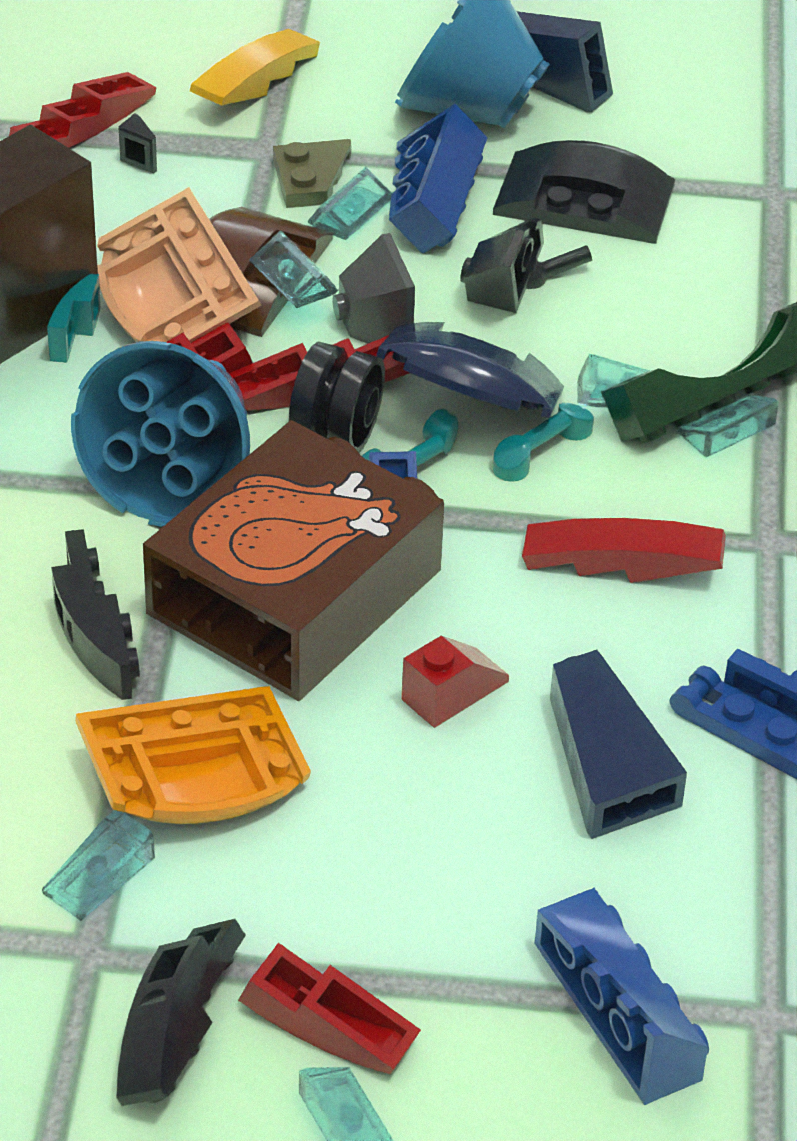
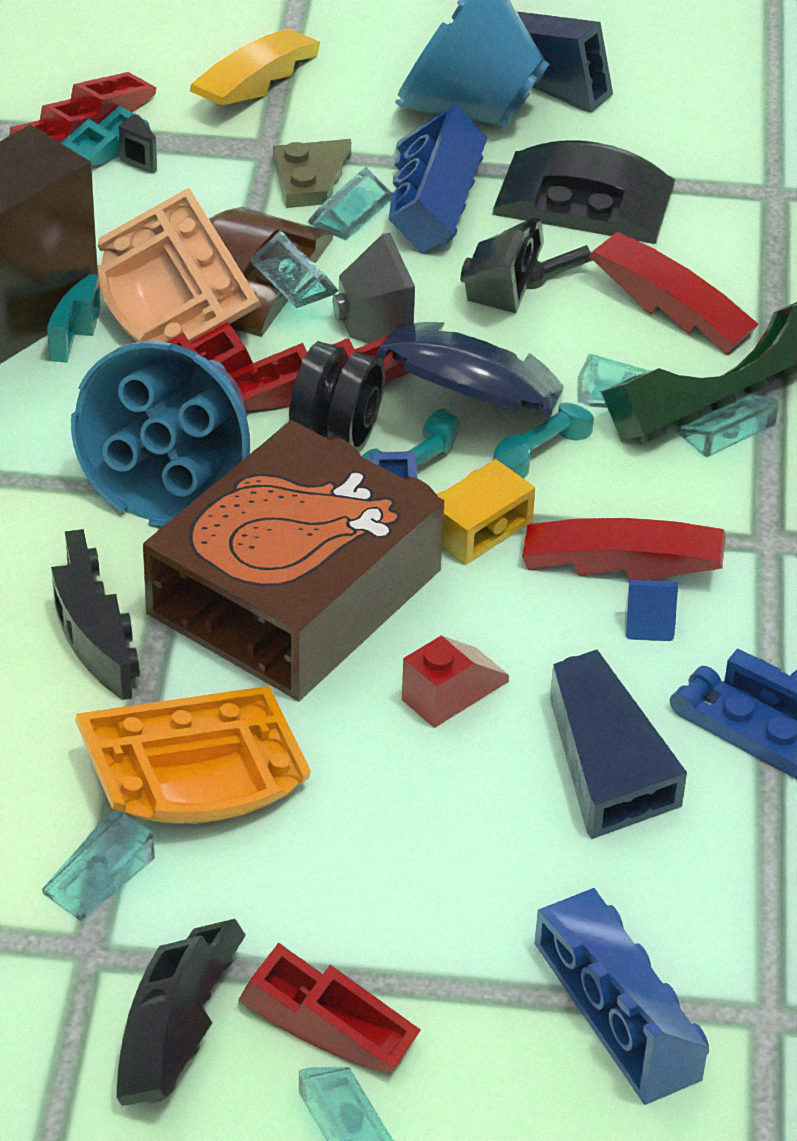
(99, 141): none -> teal slope
(485, 510): none -> yellow brick
(651, 610): none -> blue slope
(665, 284): none -> red slope

